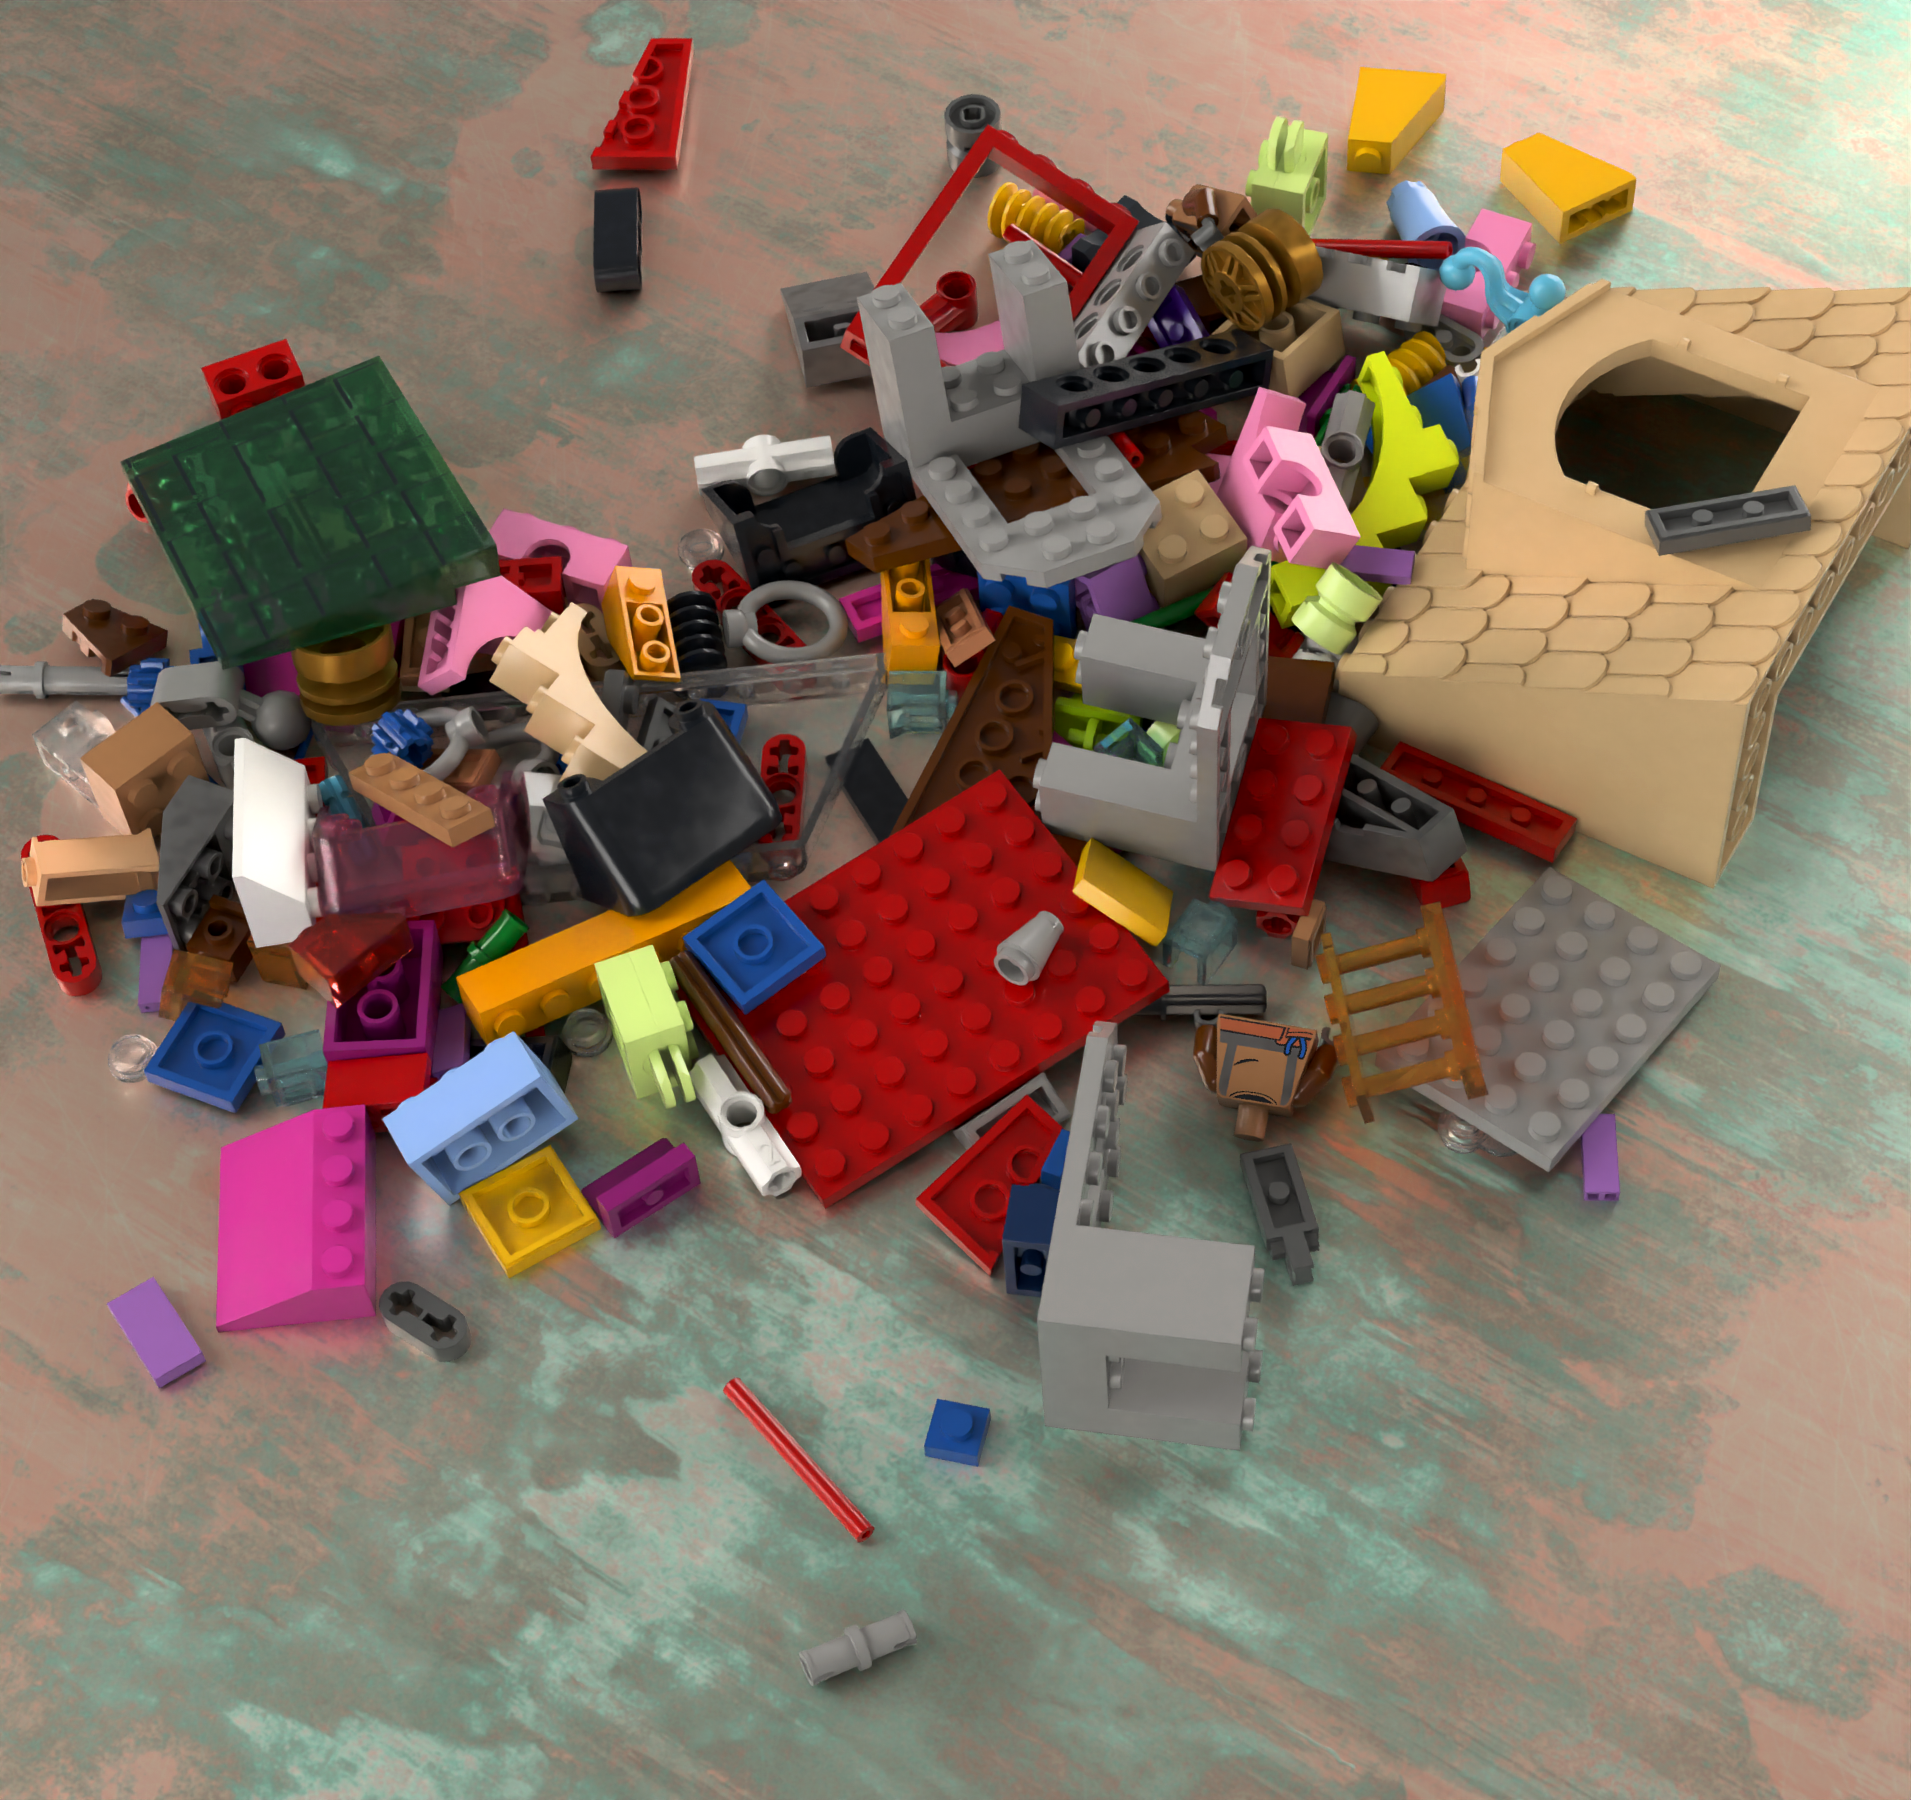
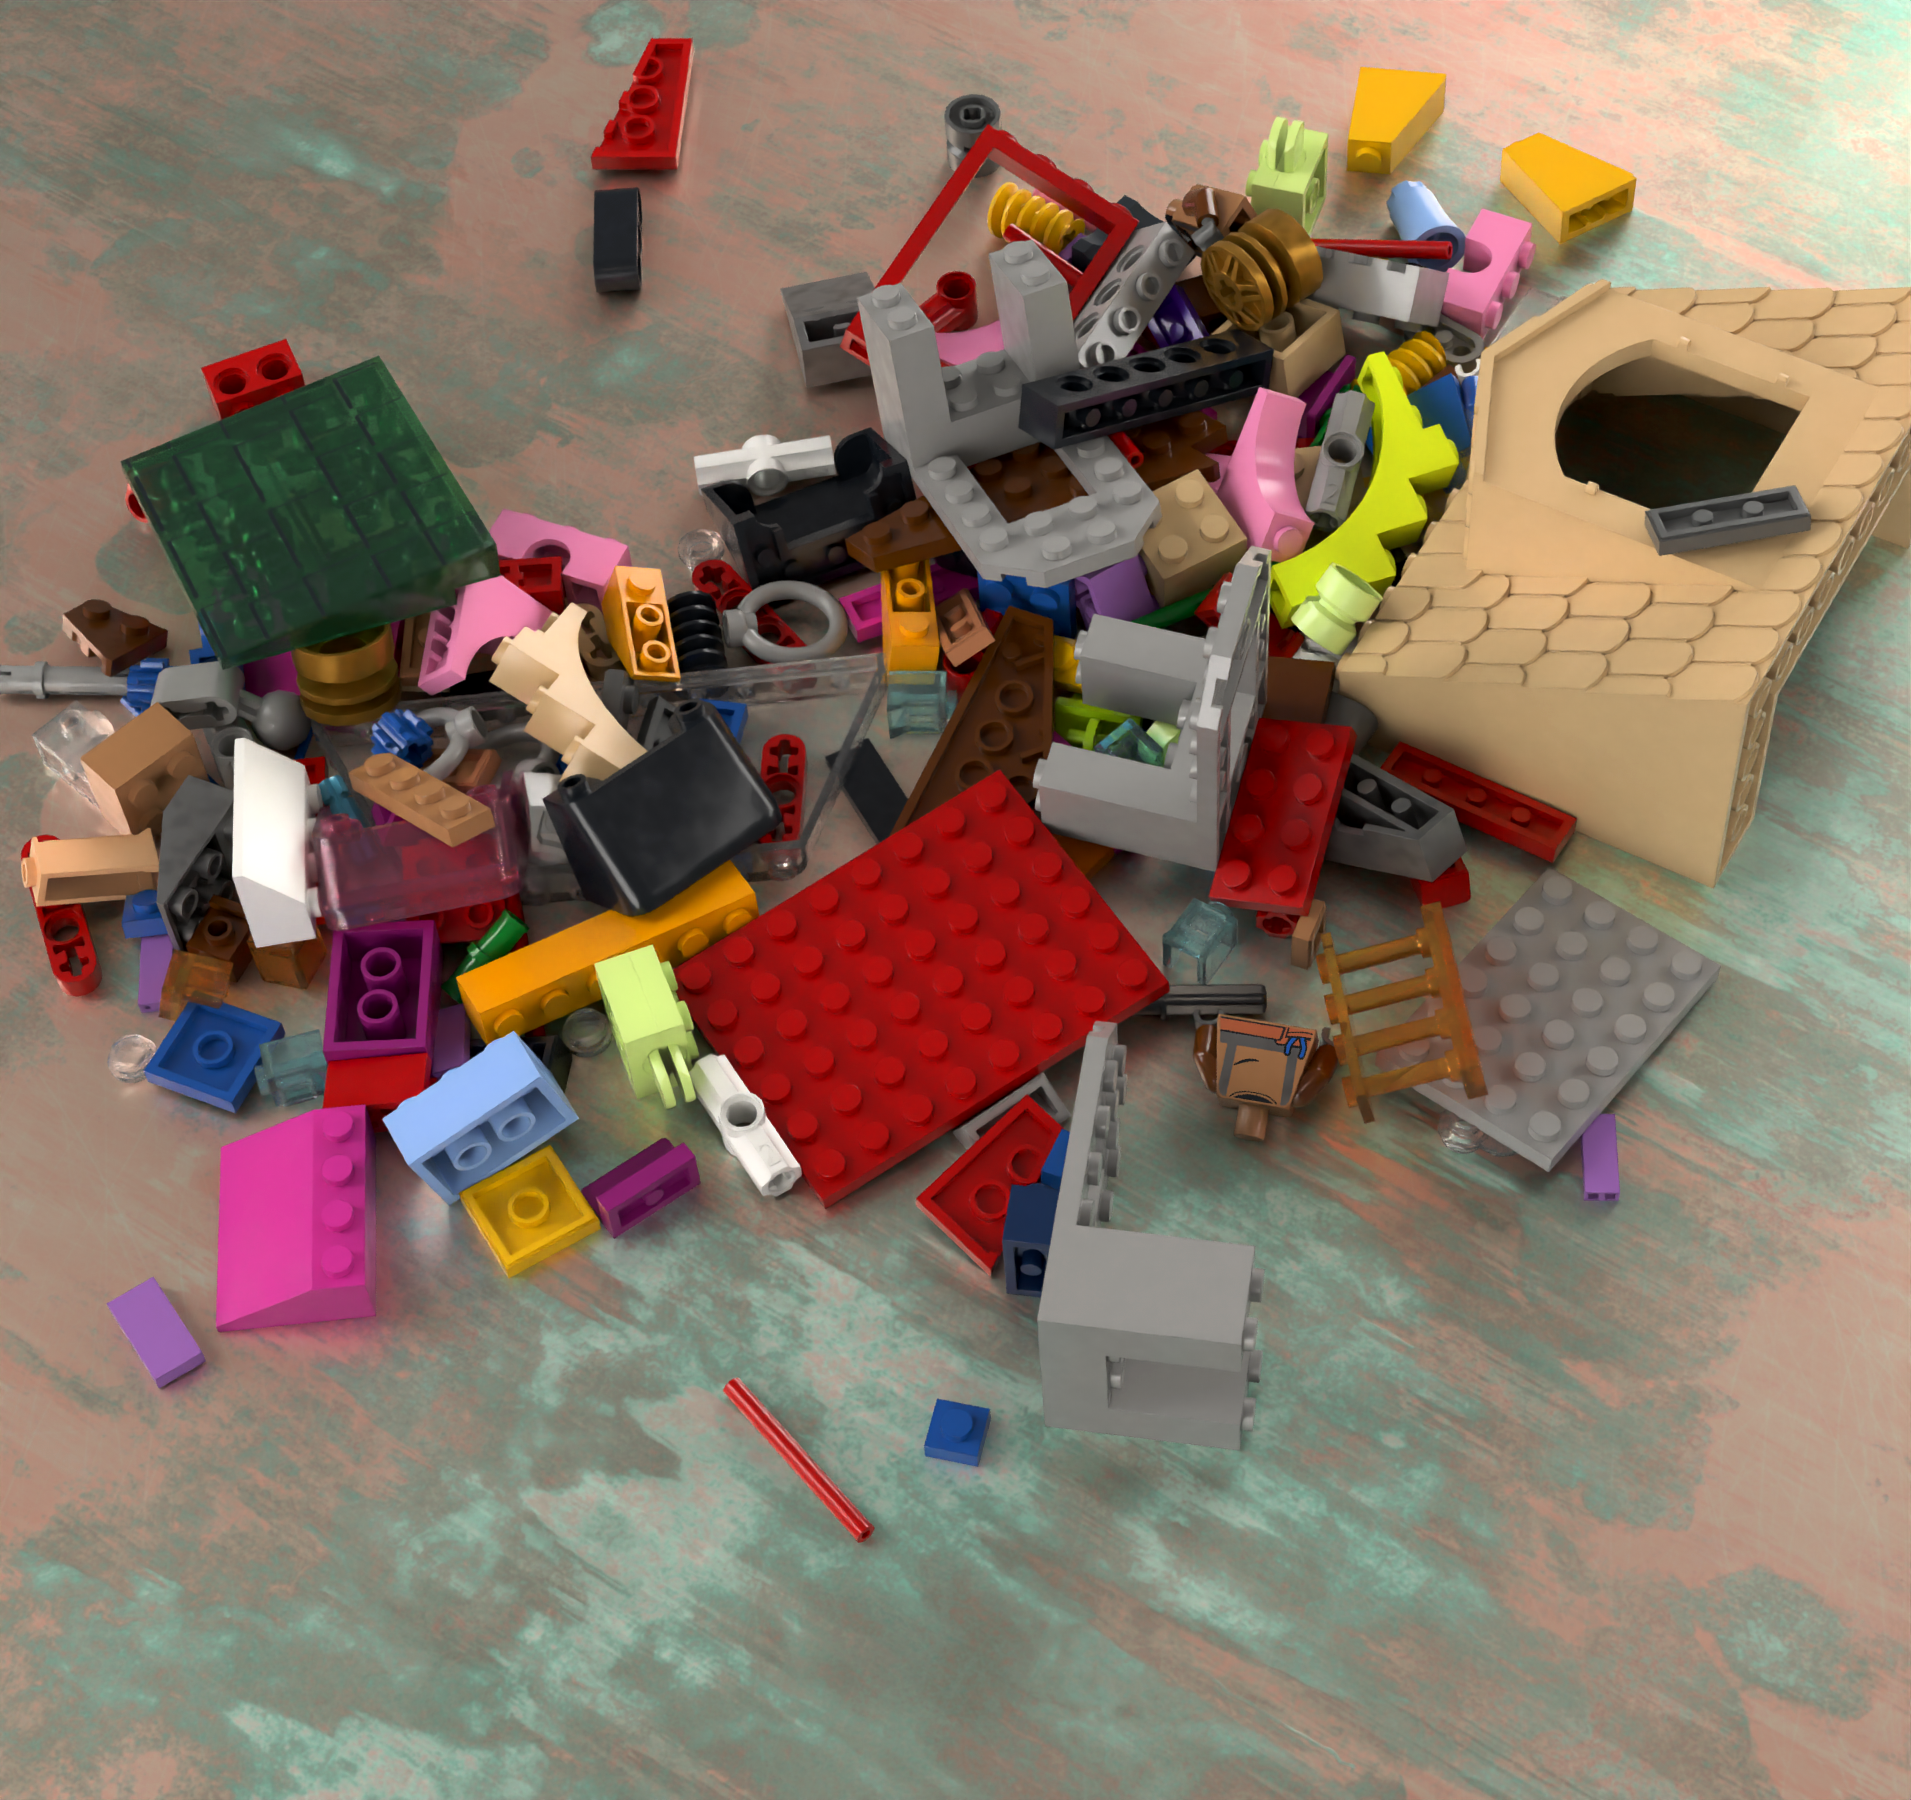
(349, 951): clear red slope -> none
(430, 1312): dark grey beam -> none
(730, 1032): reddish brown axle -> none
(754, 947): blue plate -> none
(858, 1647): light grey pin -> none
(1027, 950): light grey cone -> none
(1123, 892): yellow tile -> none
(1282, 1208): dark grey hinge -> none
(1317, 522): bright pink arch -> none
(1381, 564): medium lavender piece -> none
(1506, 302): medium azure piece -> none

